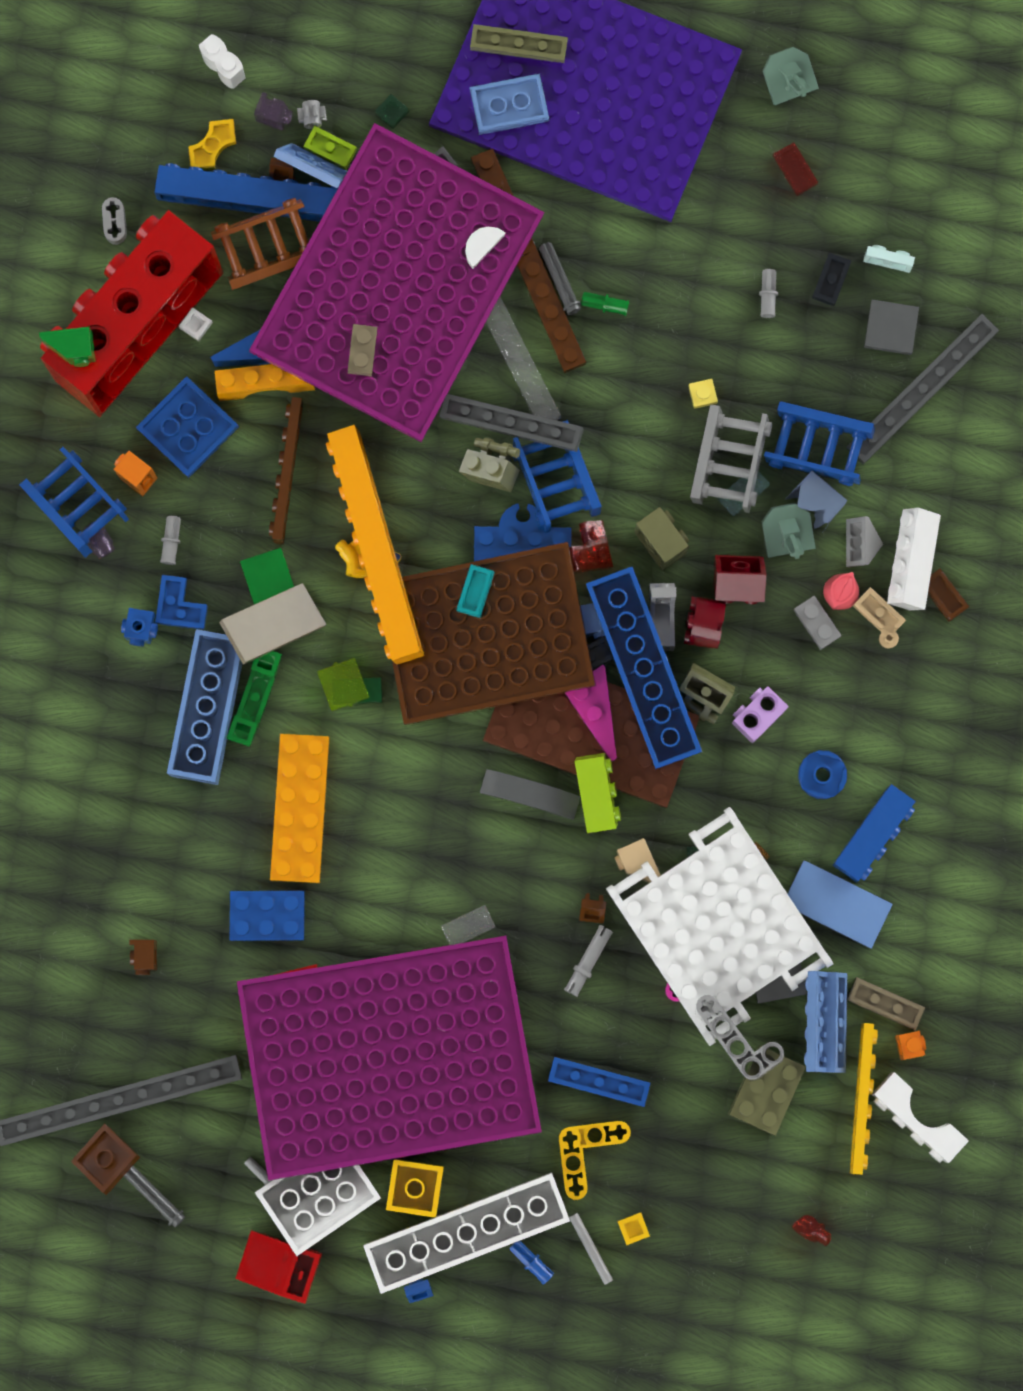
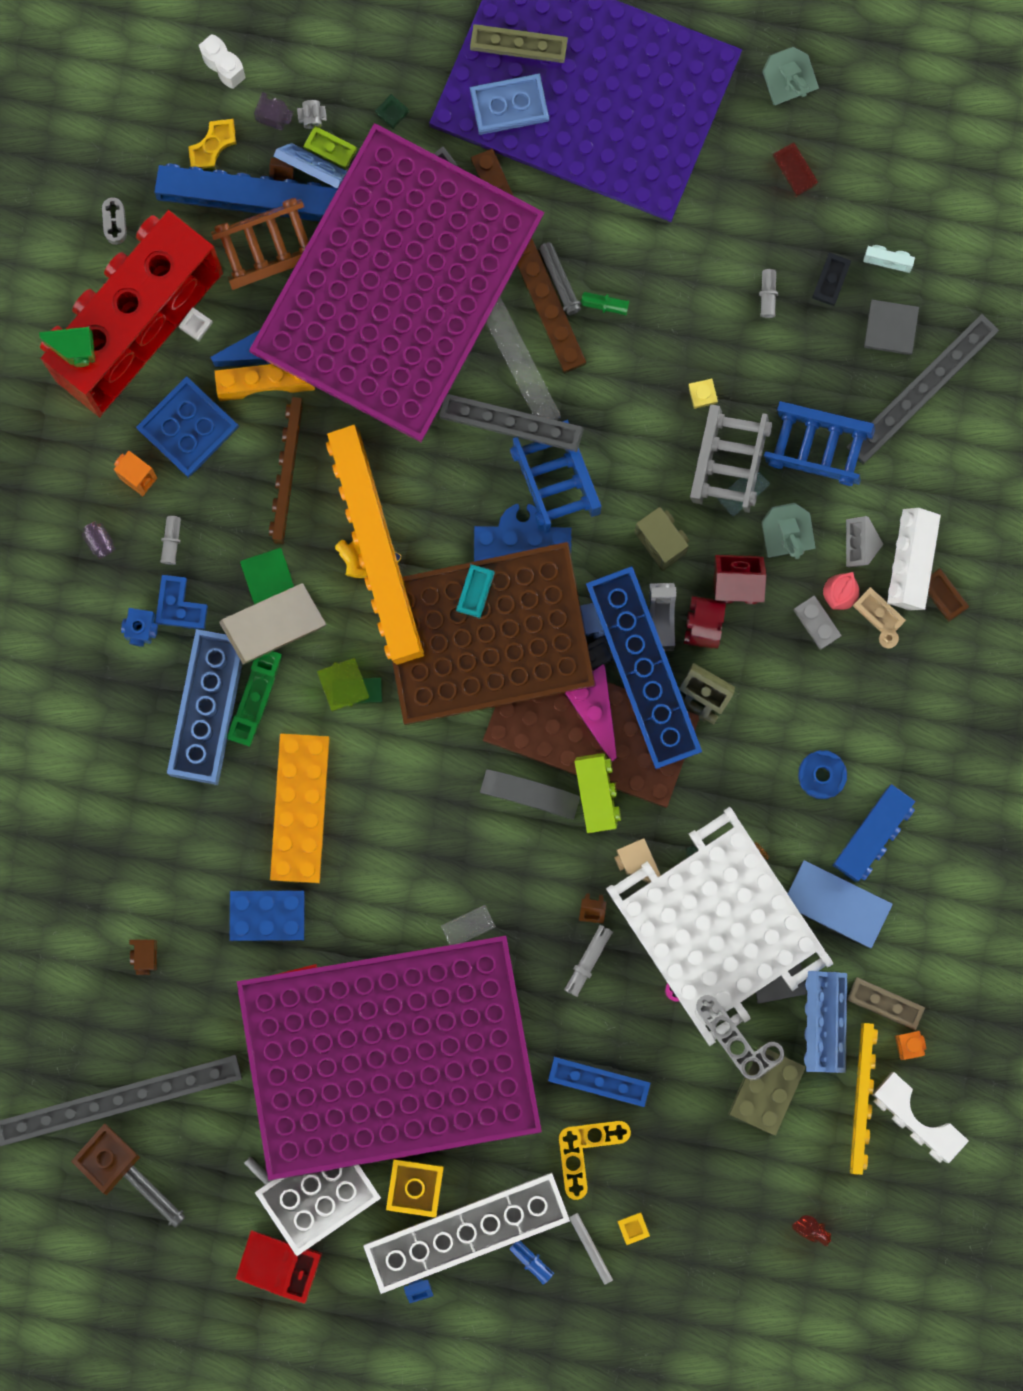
(66, 522): blue fence -> none
(362, 350): dark tan plate -> none
(481, 243): white tile -> none
(491, 470): olive brick -> none
(595, 550): clear red plate -> none
(763, 718): lavender brick -> none
(818, 496): sand blue piece -> none

